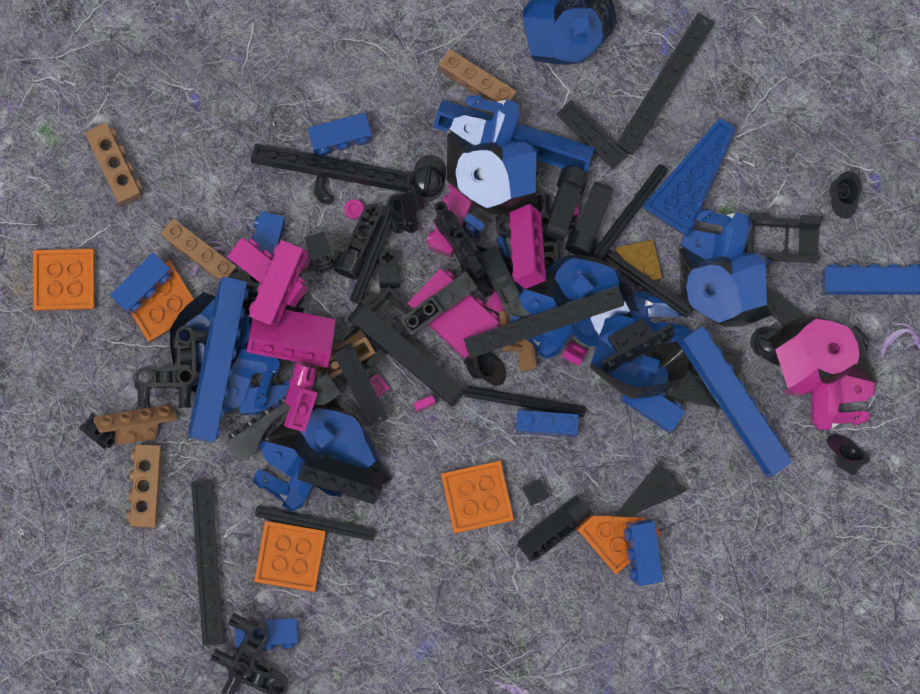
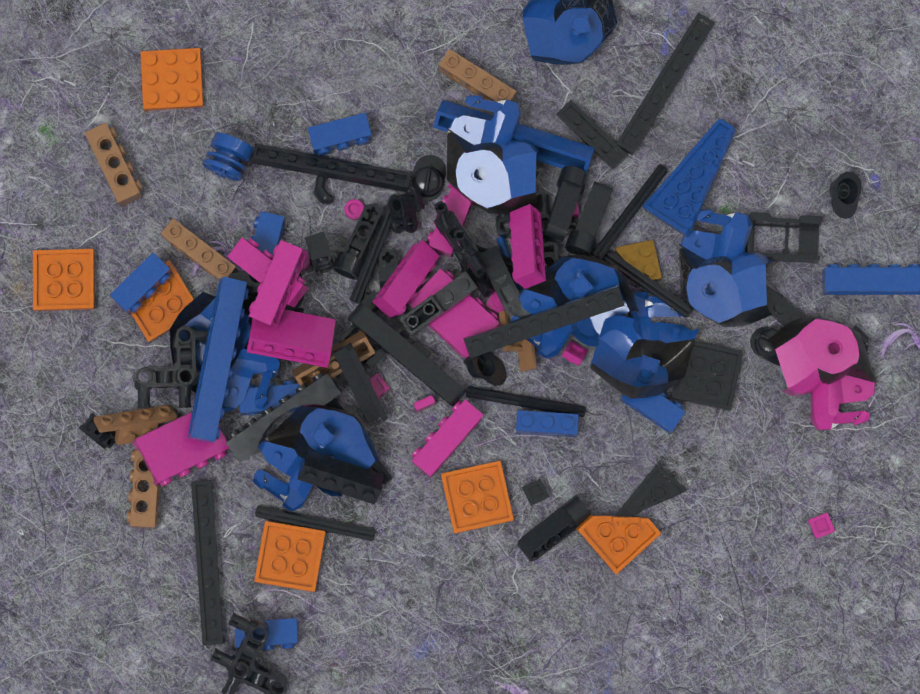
(171, 79): none -> orange plate
(173, 454): none -> dark pink panel
(226, 160): none -> blue wheel
(300, 397): dark pink plate -> none
(406, 279): none -> dark pink brick
(447, 438): none -> dark pink brick
(473, 226): blue plate -> none
(633, 342): black bracket -> none
(643, 552): blue brick -> none
(734, 401): blue brick -> none
(821, 525): none -> dark pink plate
(848, 454): black piece -> none

